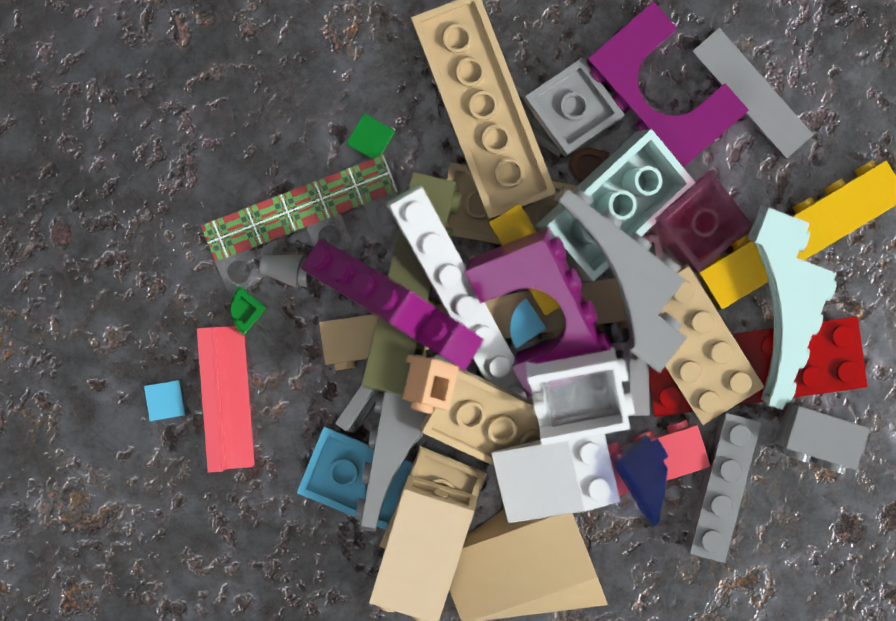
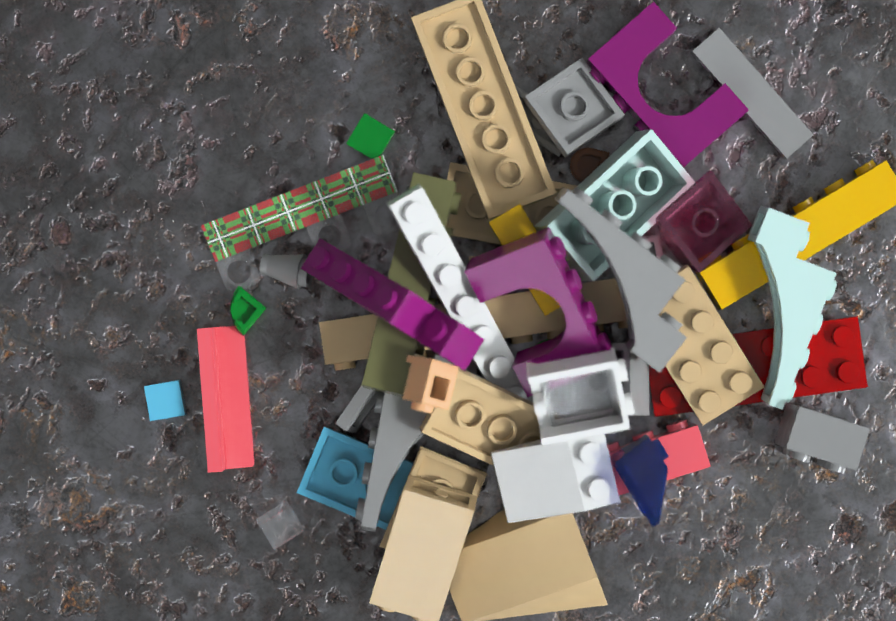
(280, 524): none -> clear tile
(525, 324): medium azure tile -> none
(723, 487): light grey brick -> none

